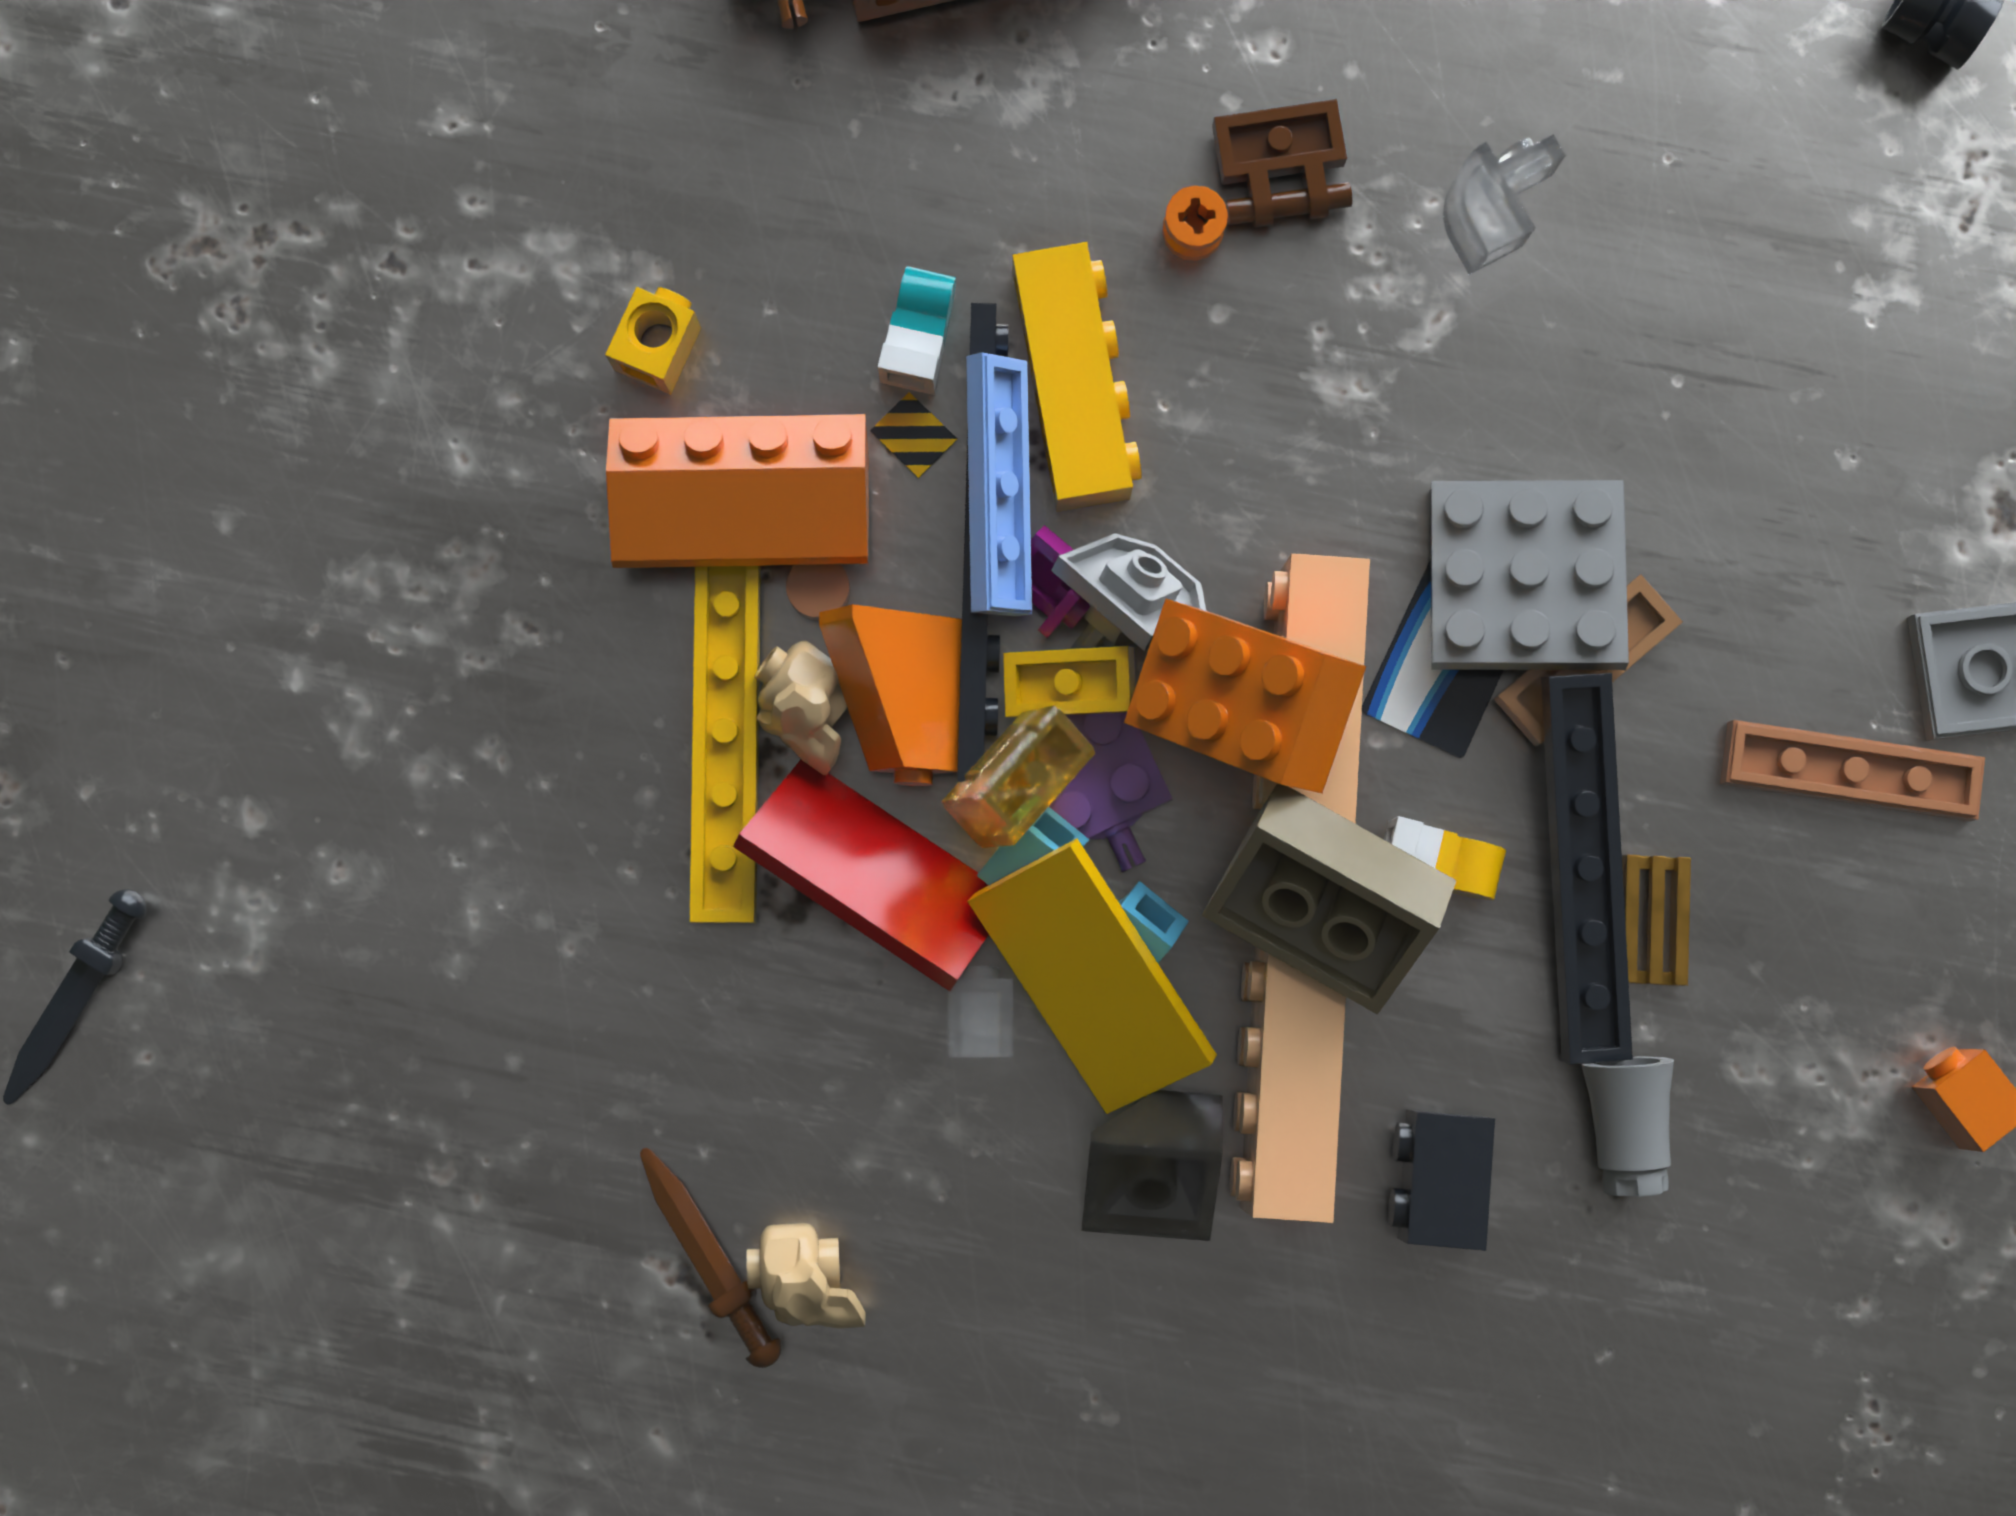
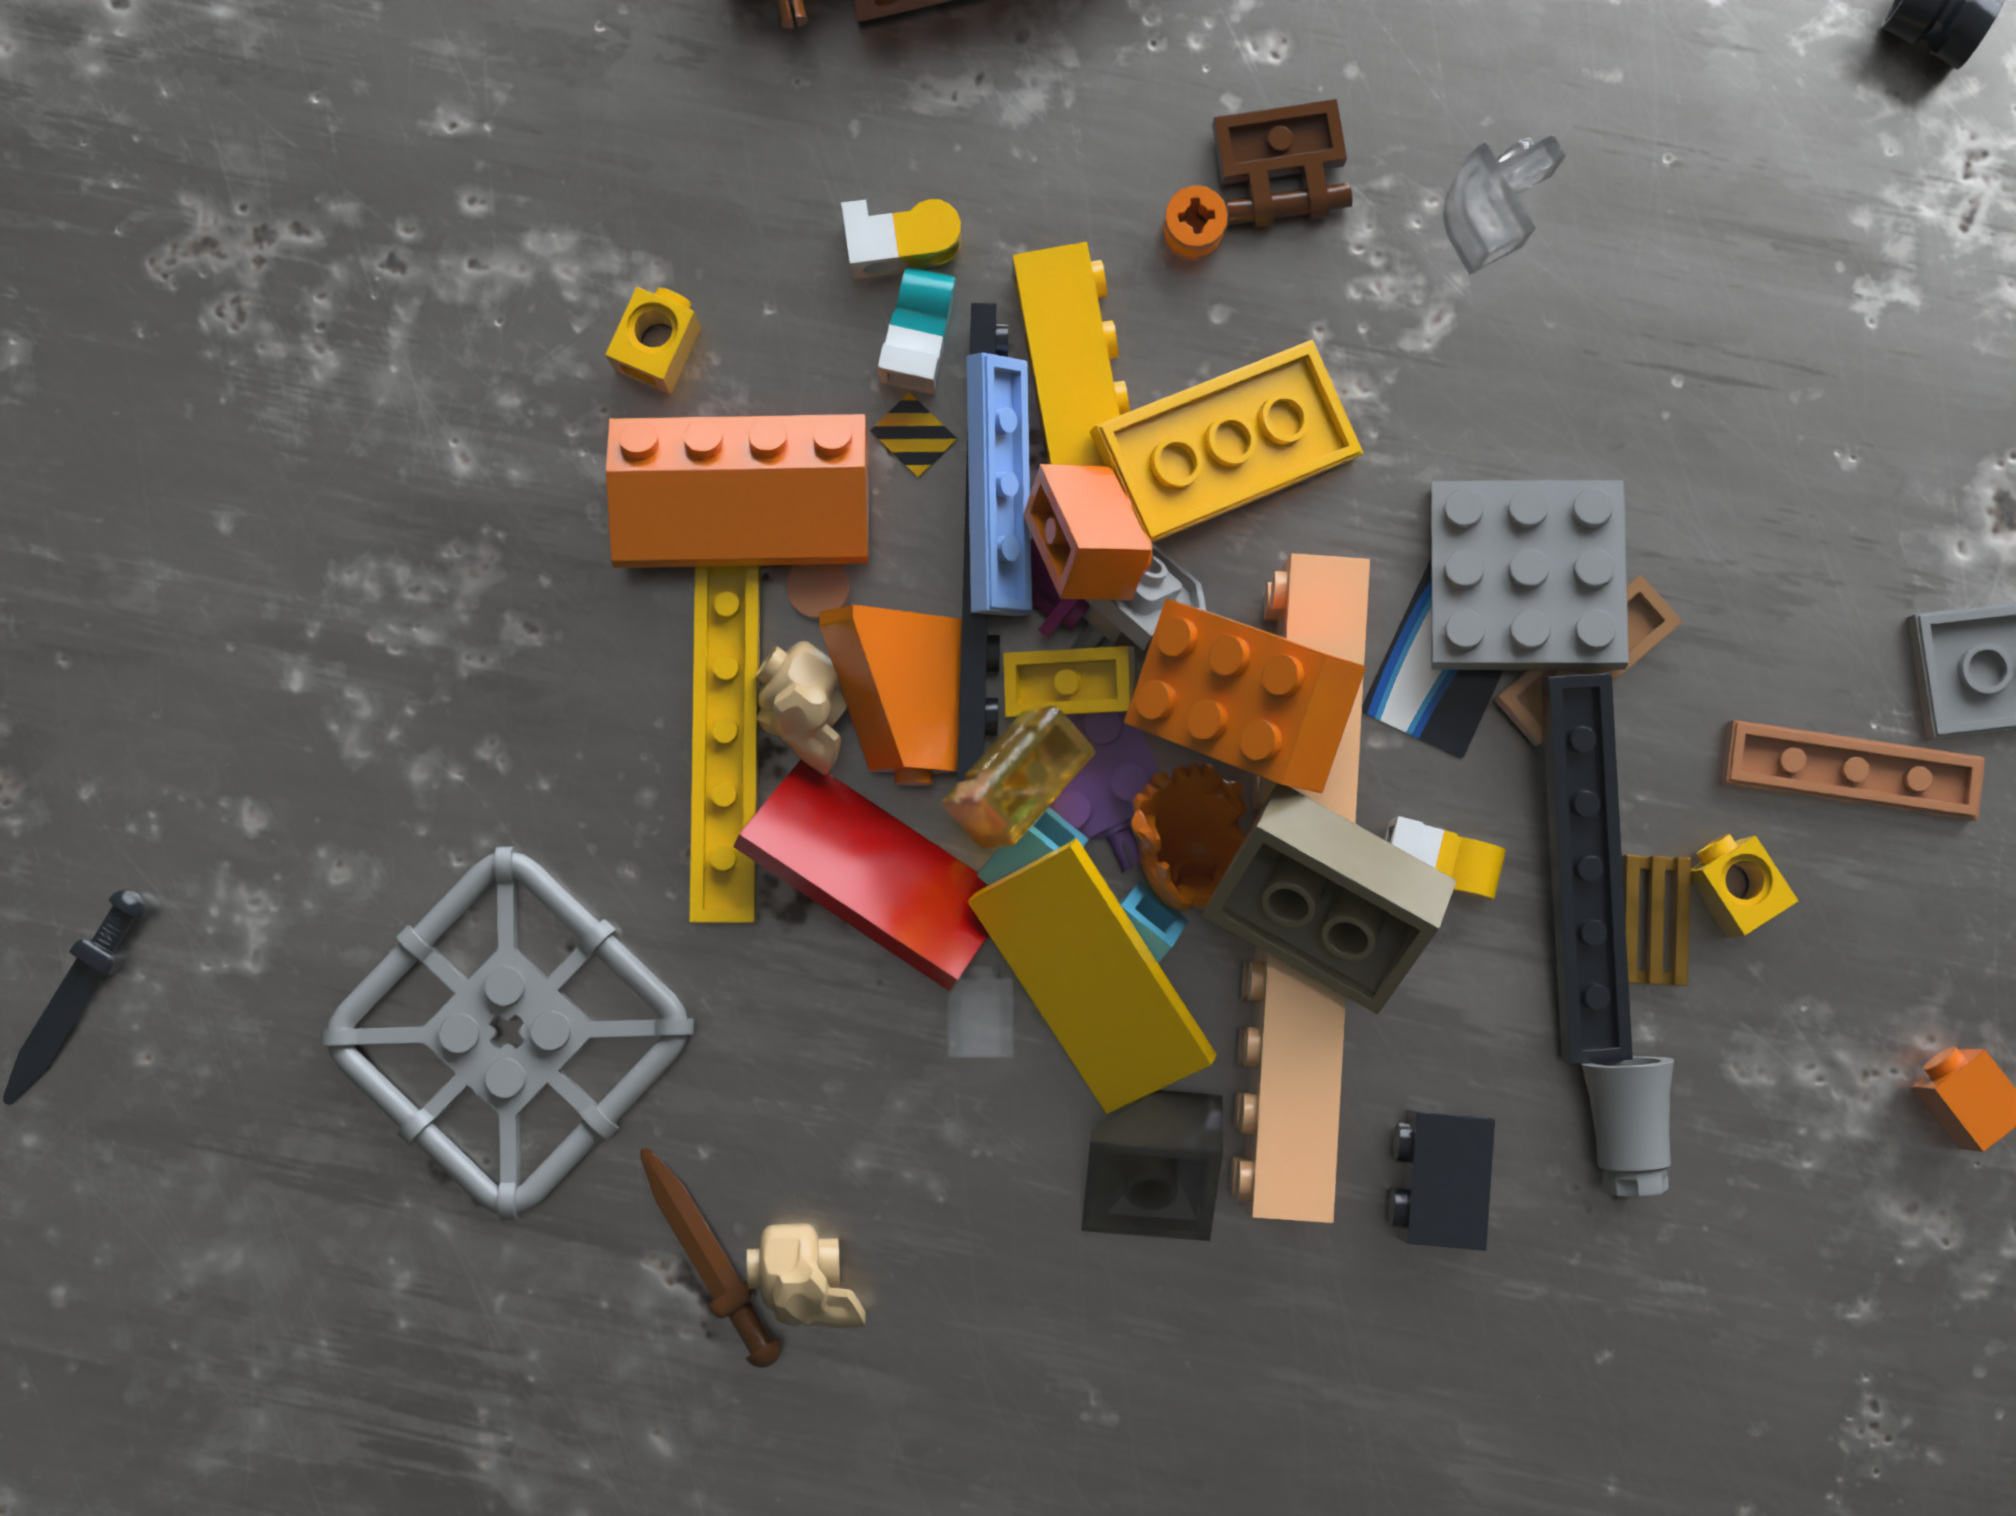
(465, 1034): none -> light grey plate
(892, 241): none -> leg
(1087, 532): none -> brick
(1187, 827): none -> orange hair
(1228, 441): none -> yellow tile
(1767, 889): none -> yellow brick

